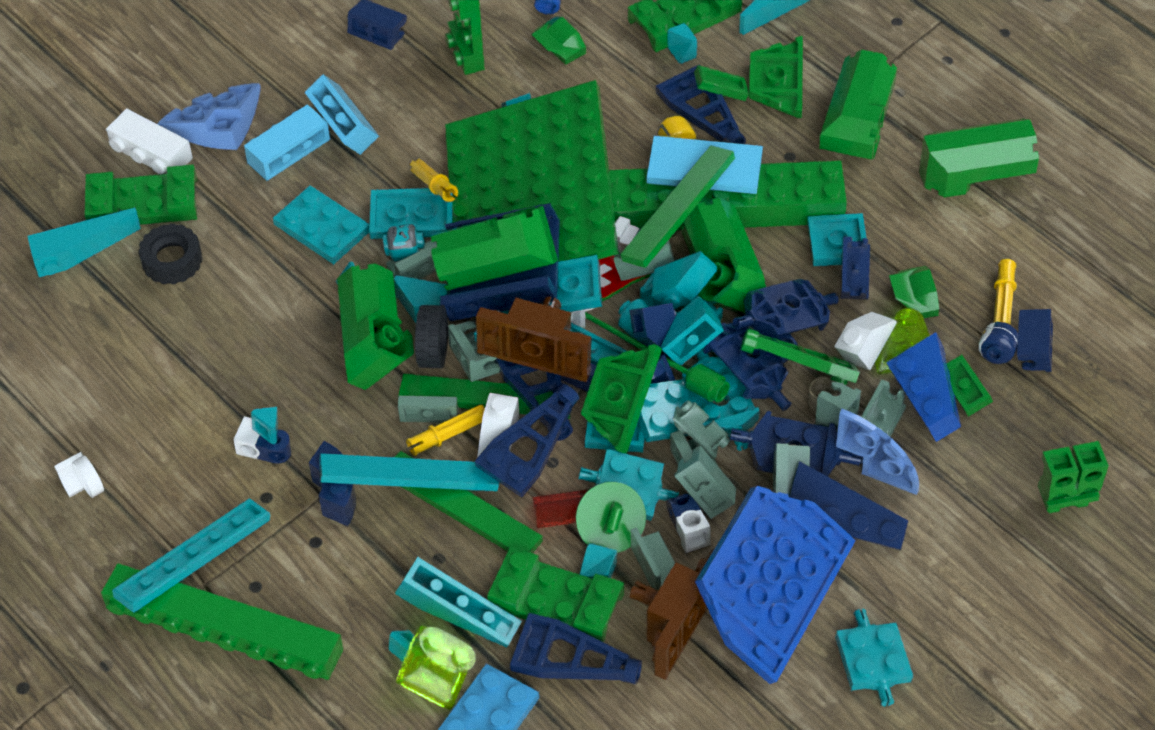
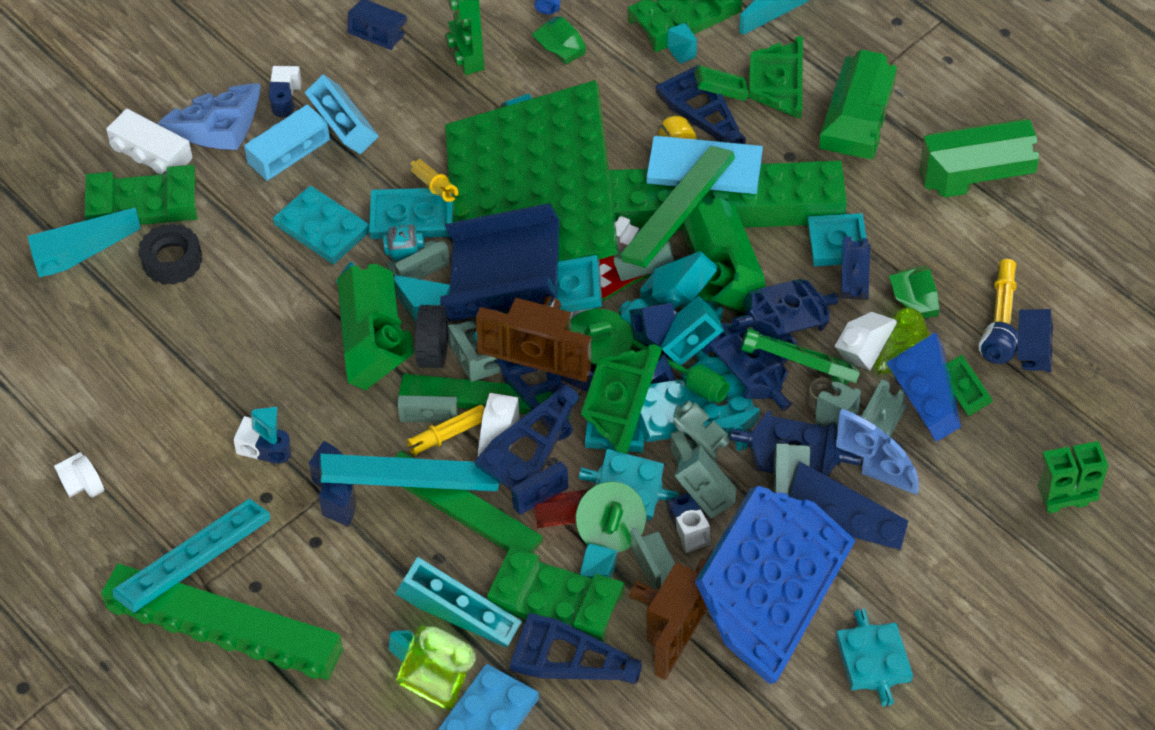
(283, 82): none -> leg
(493, 248): green brick -> none
(540, 487): none -> dark blue plate
(608, 332): none -> green shield

